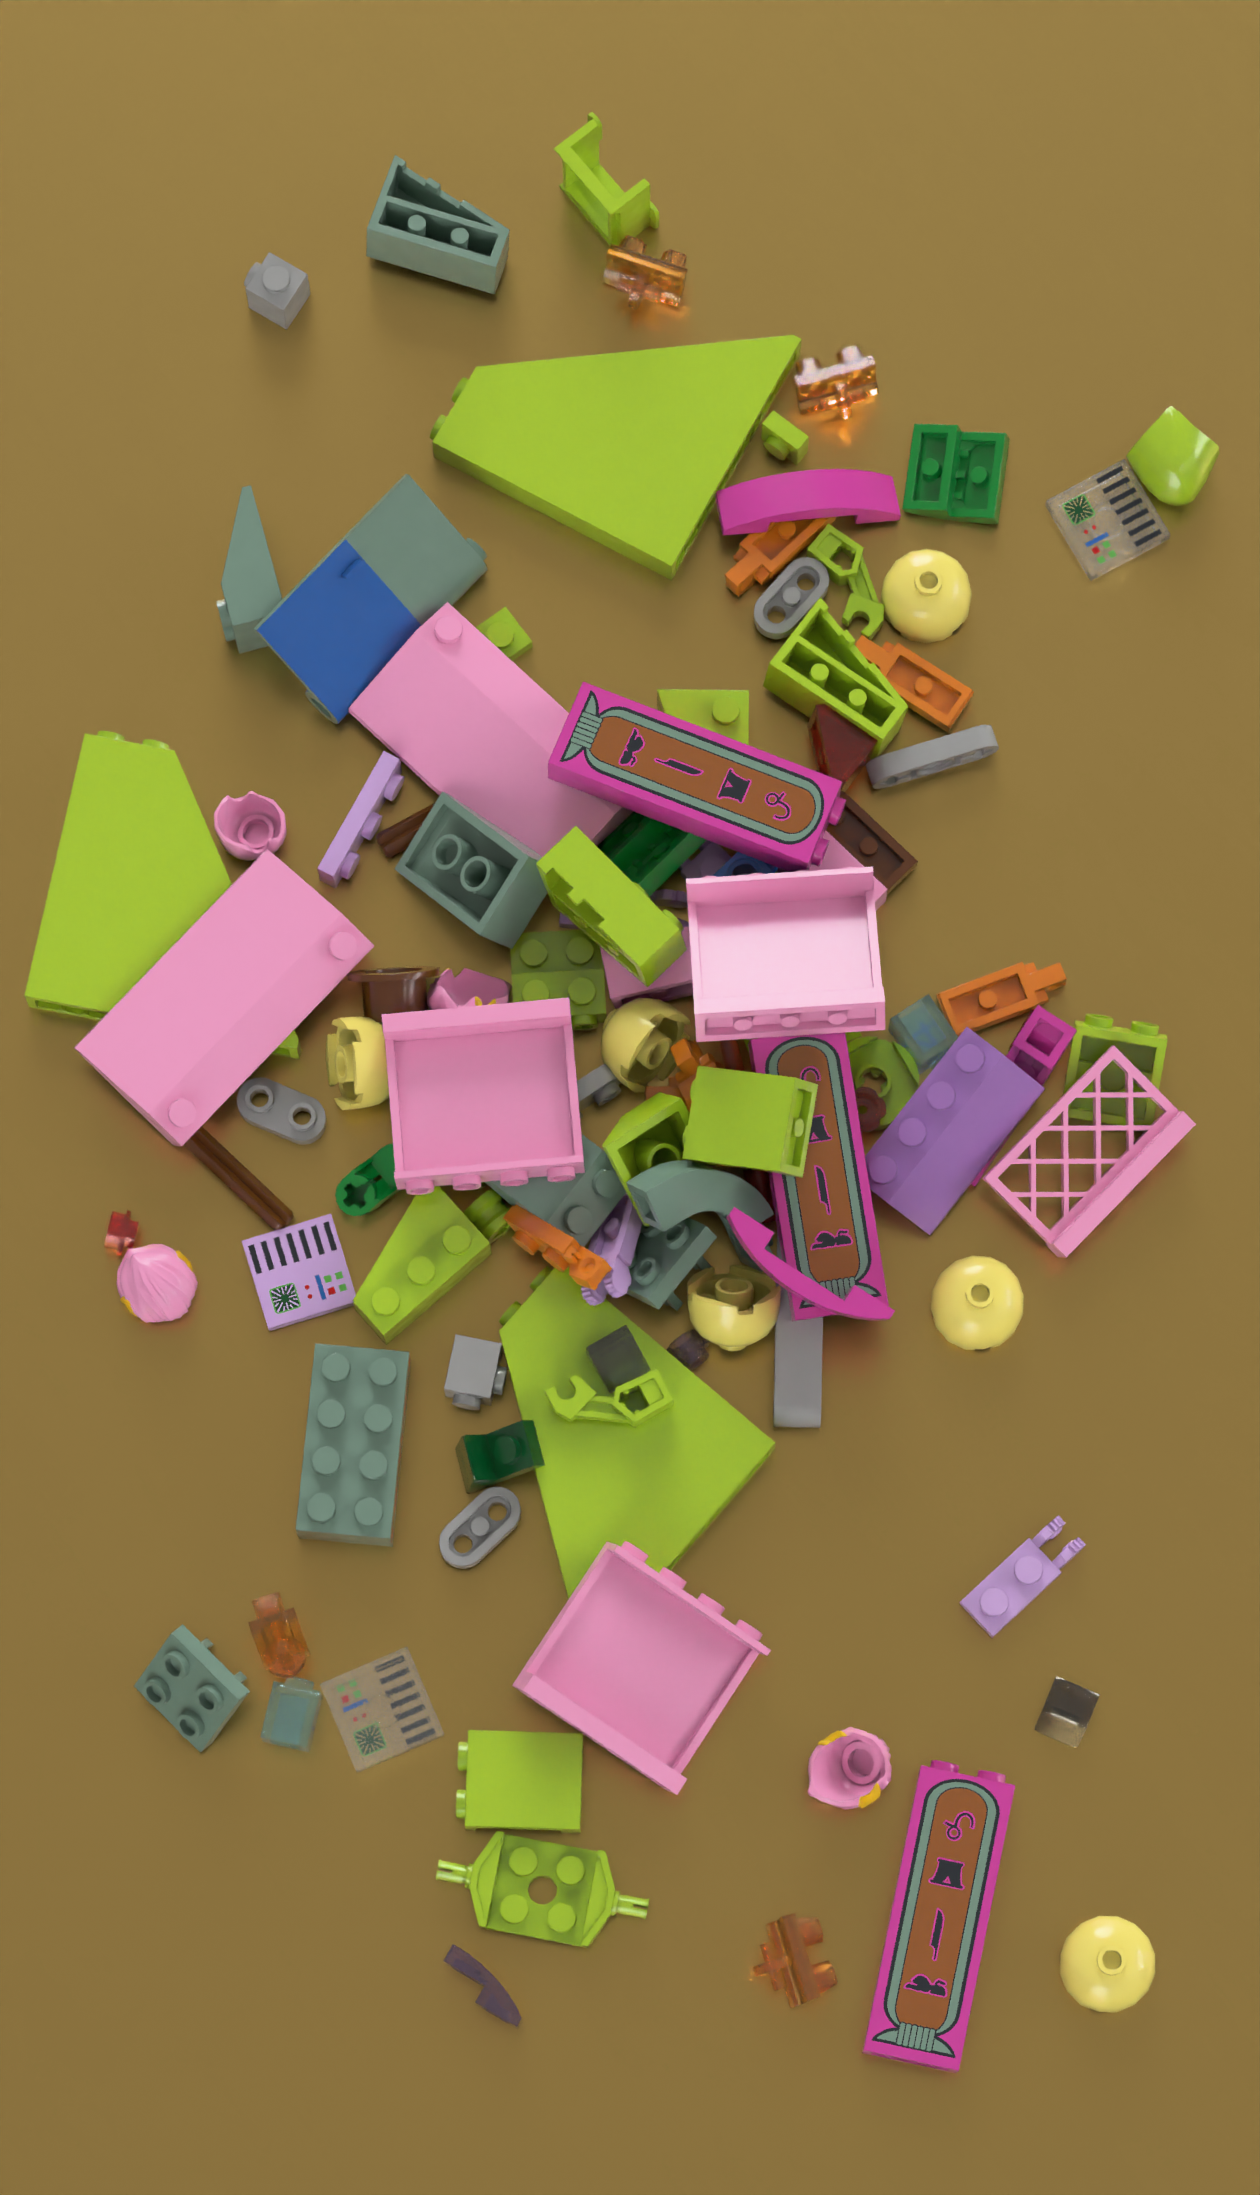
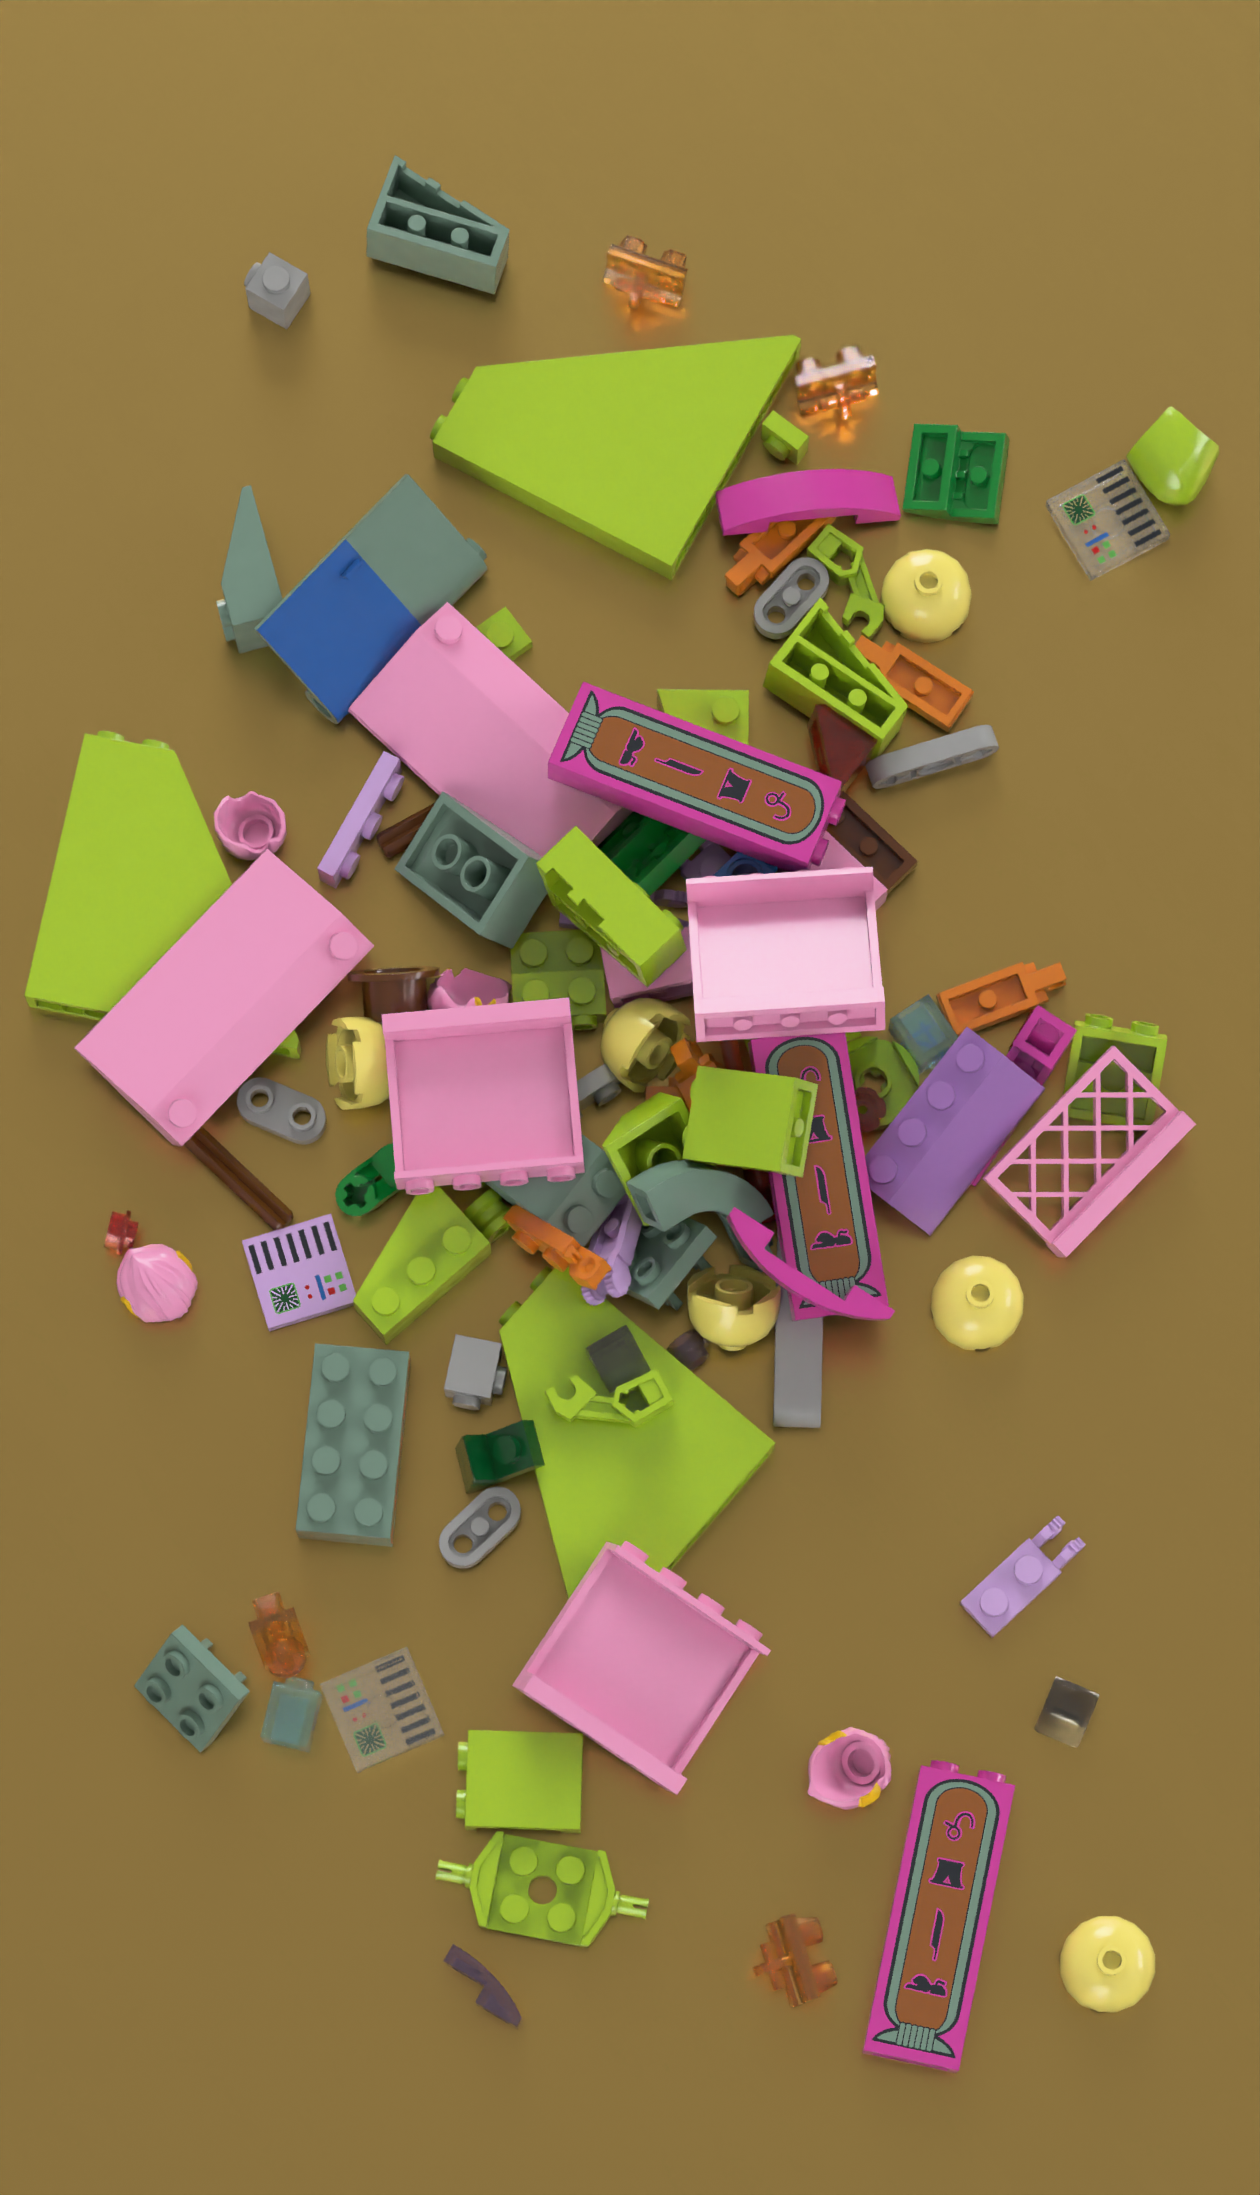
(597, 194): lime piece -> none

